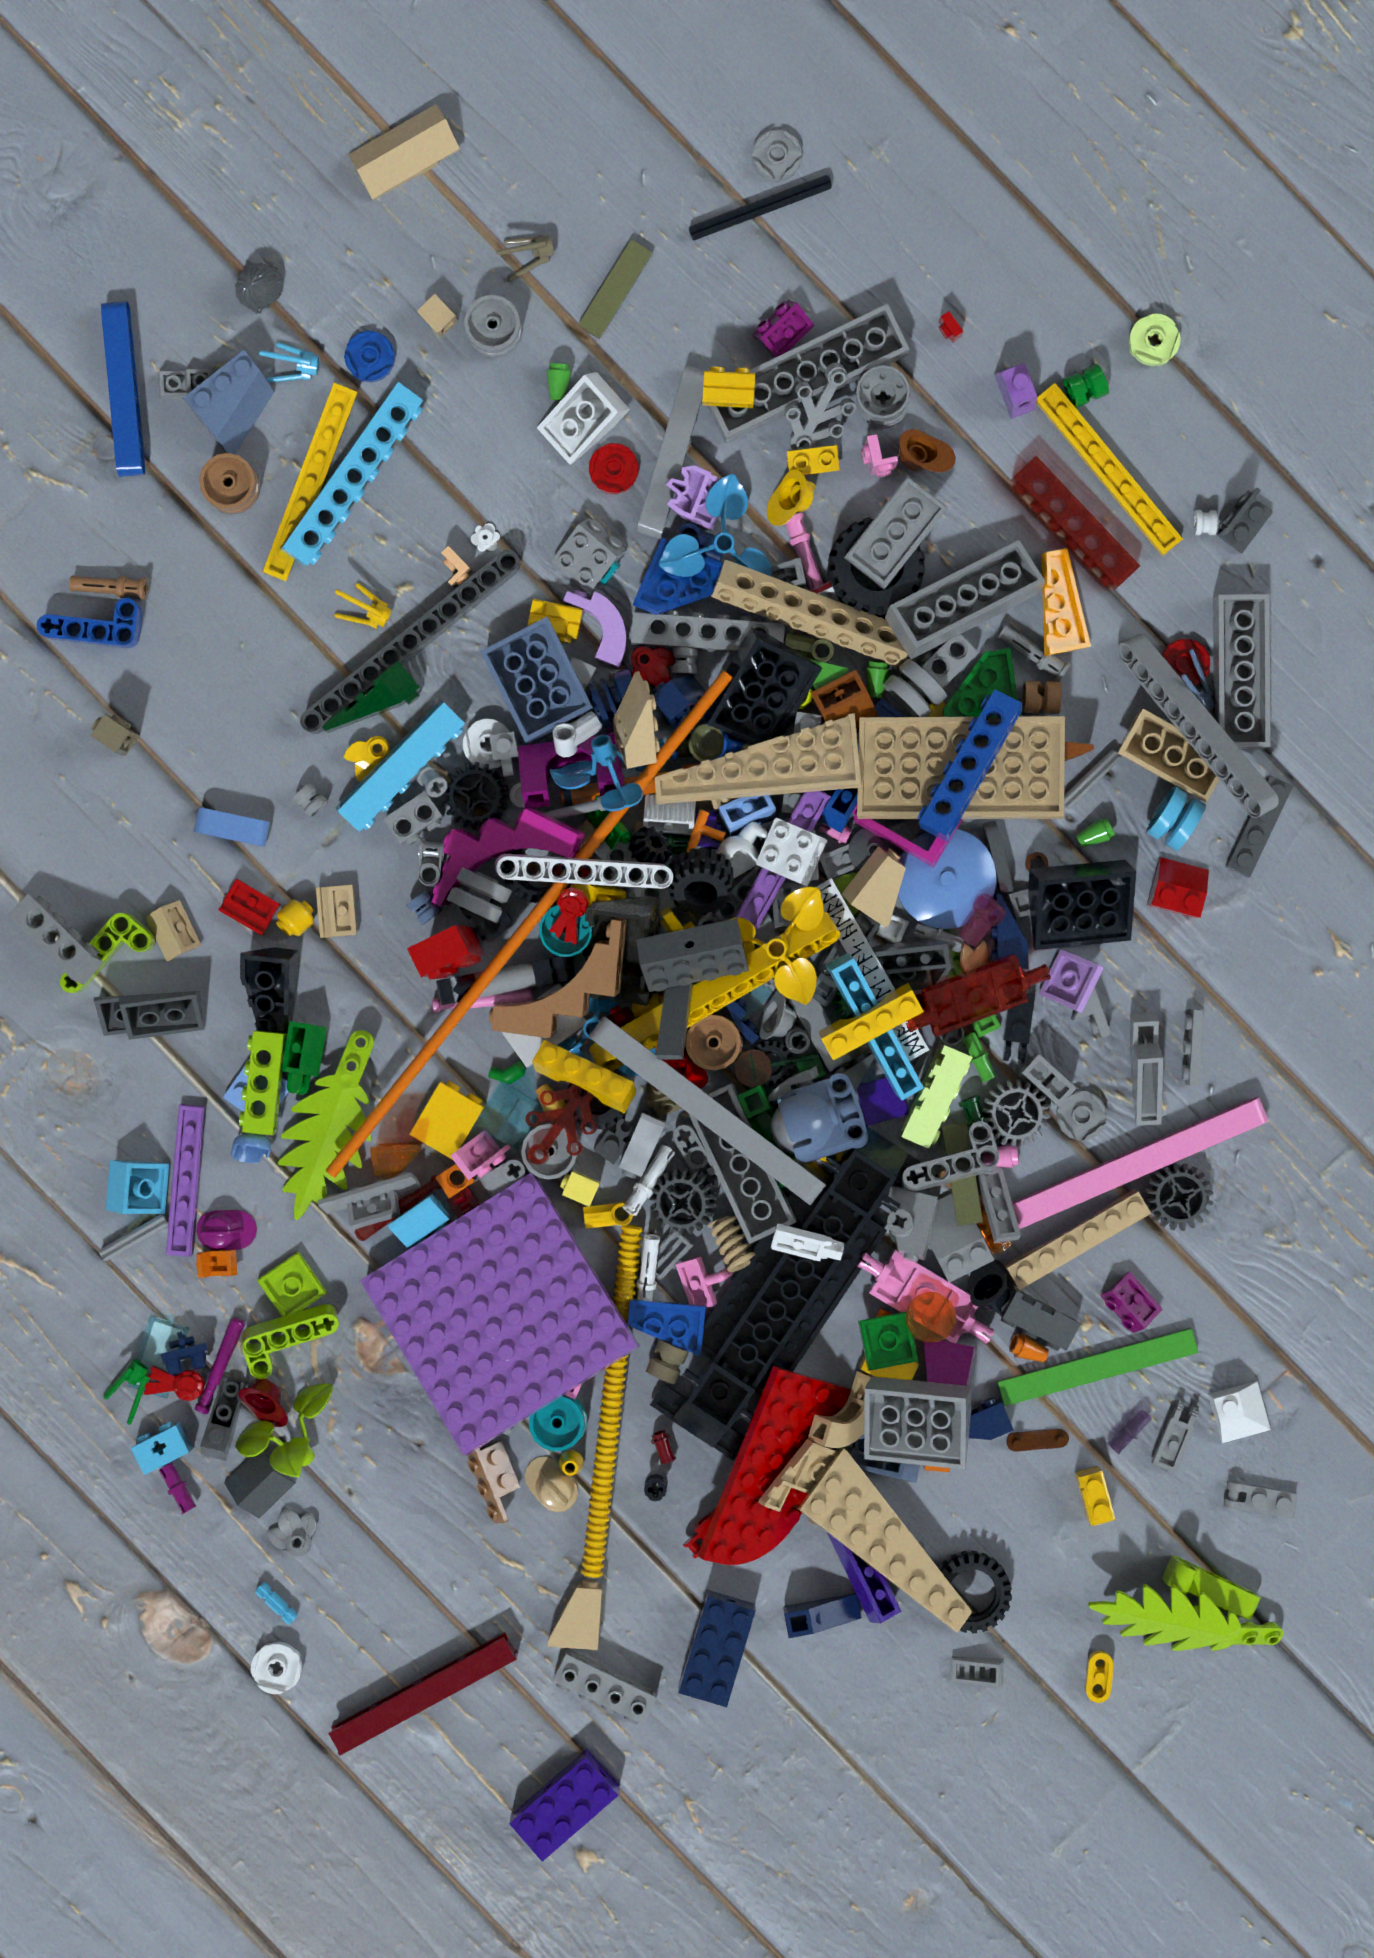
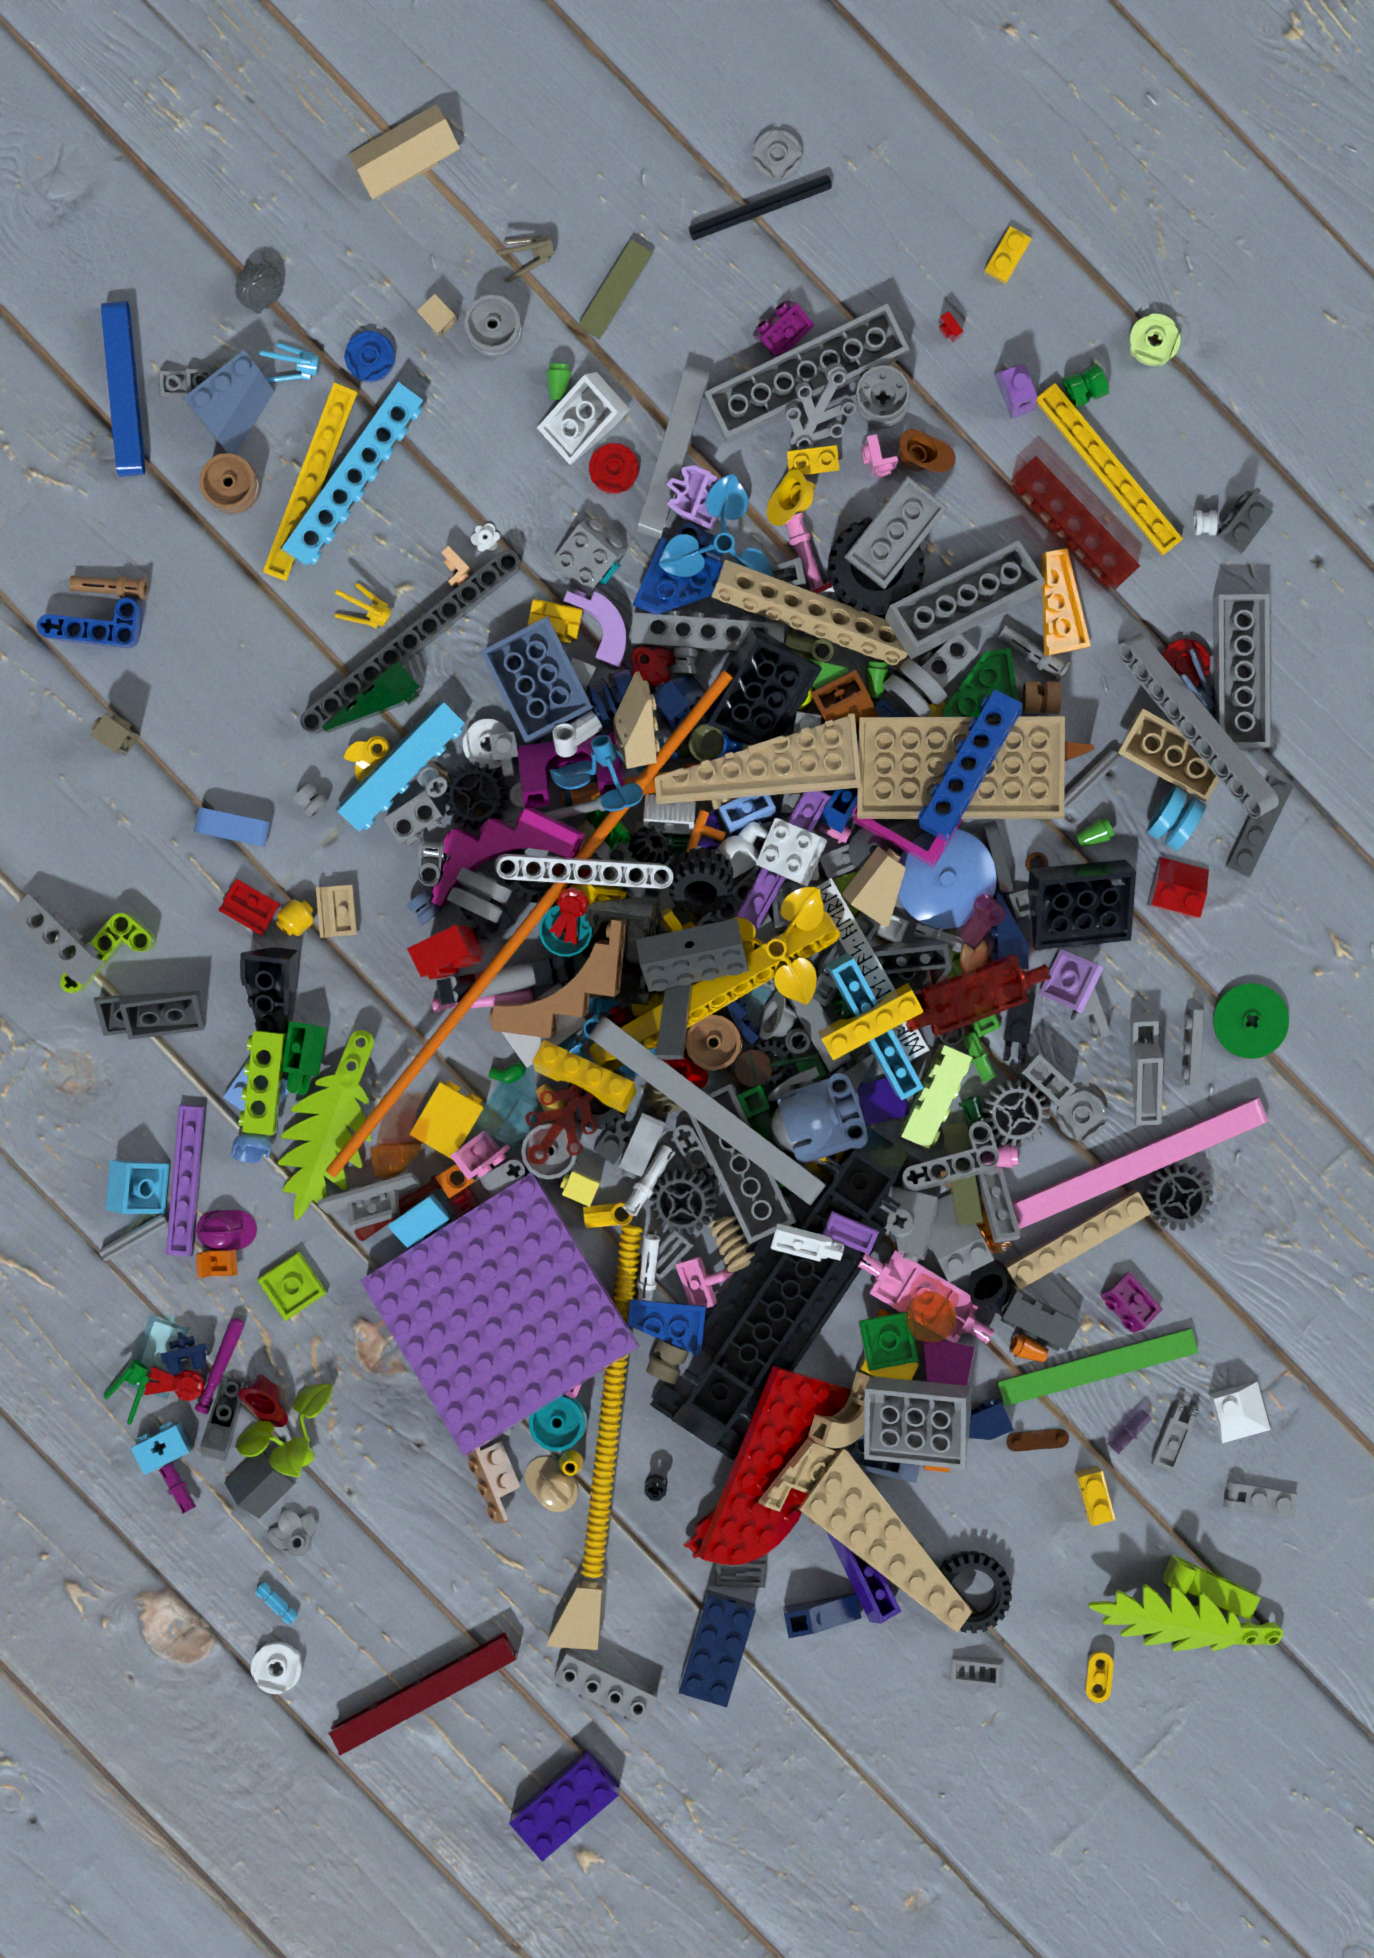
(173, 930): tan panel -> none
(292, 1336): lime beam -> none
(663, 1446): dark red pin -> none
(728, 388): yellow brick -> none
(742, 1583): none -> dark grey tile
(850, 1232): none -> medium lavender tile
(1007, 255): none -> yellow plate
(1270, 1026): none -> green piece

